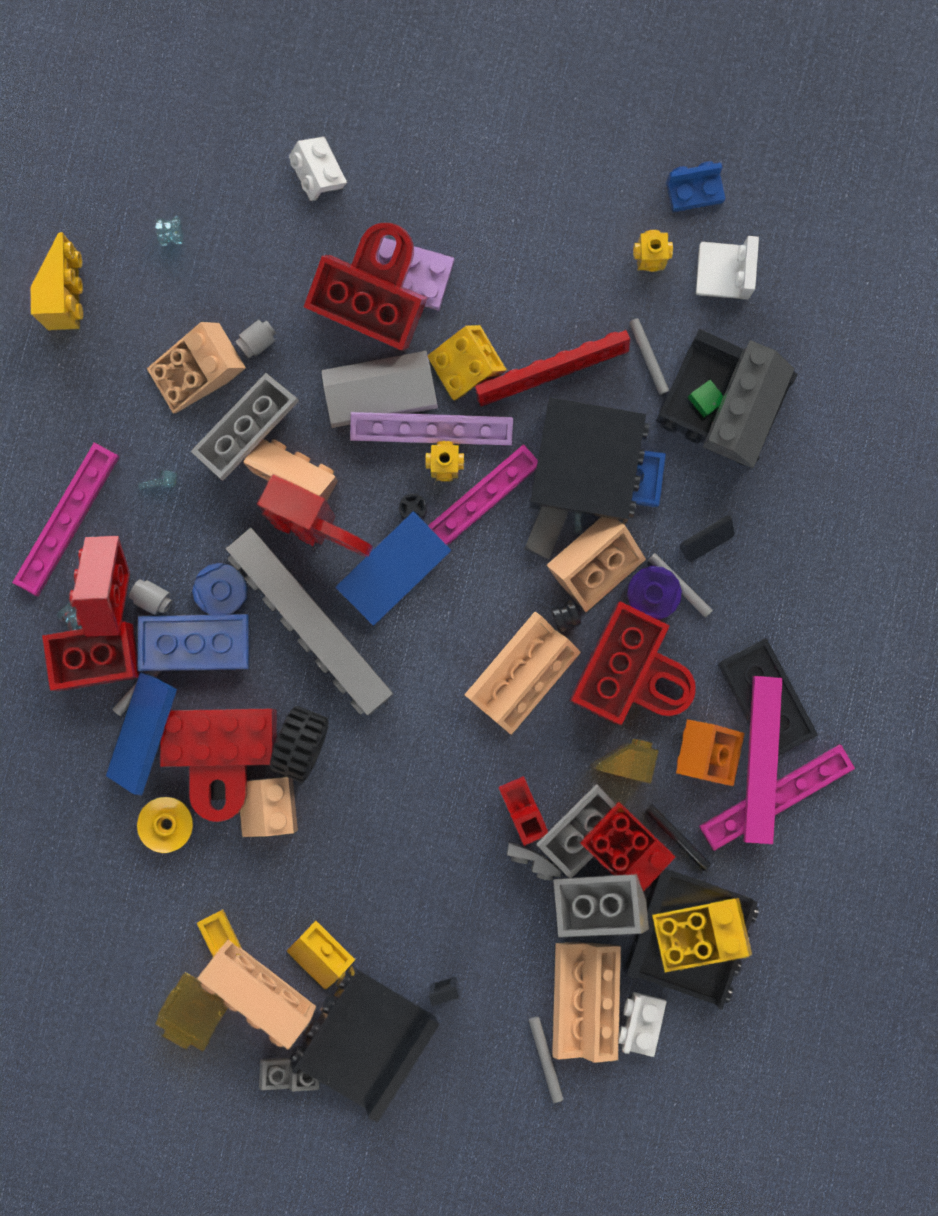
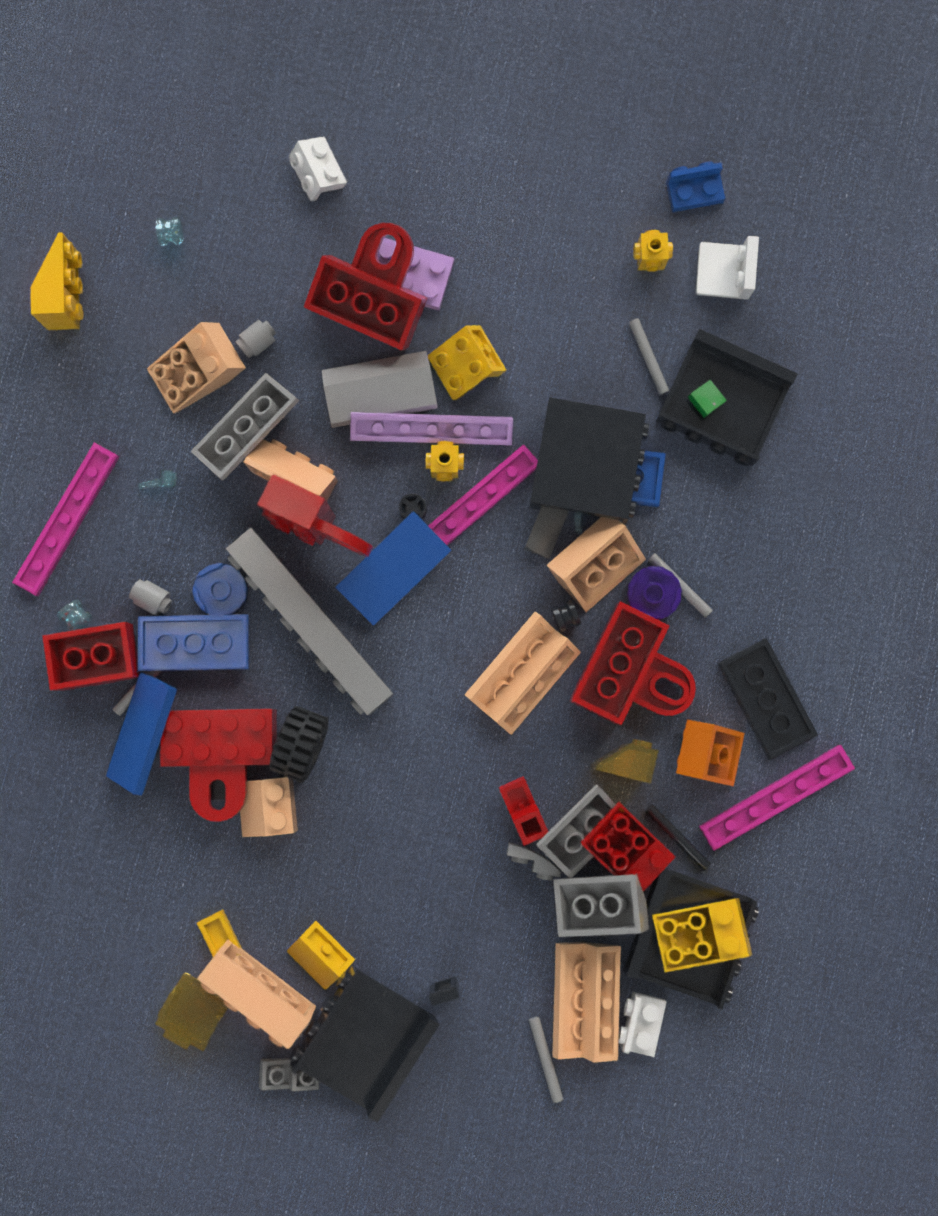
(100, 586): red brick -> none
(151, 826): yellow dish -> none
(552, 368): red plate -> none
(708, 539): black slope -> none
(749, 404): dark grey slope -> none
(762, 760): dark pink tile -> none

